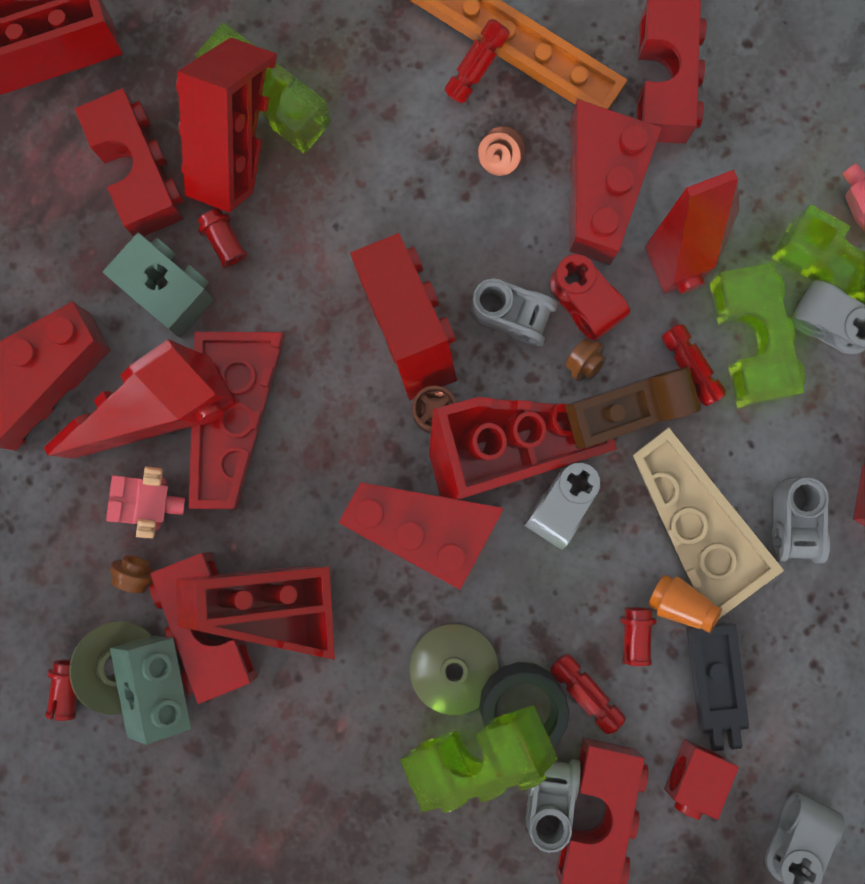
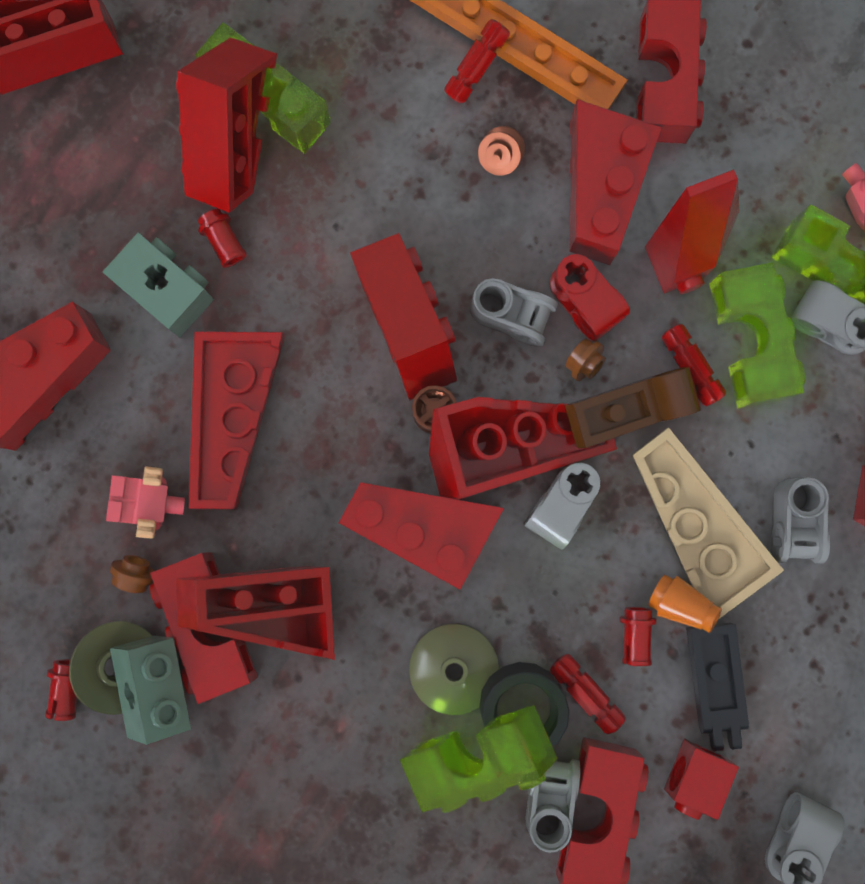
(117, 130): red arch -> none
(159, 395): red wedge -> none

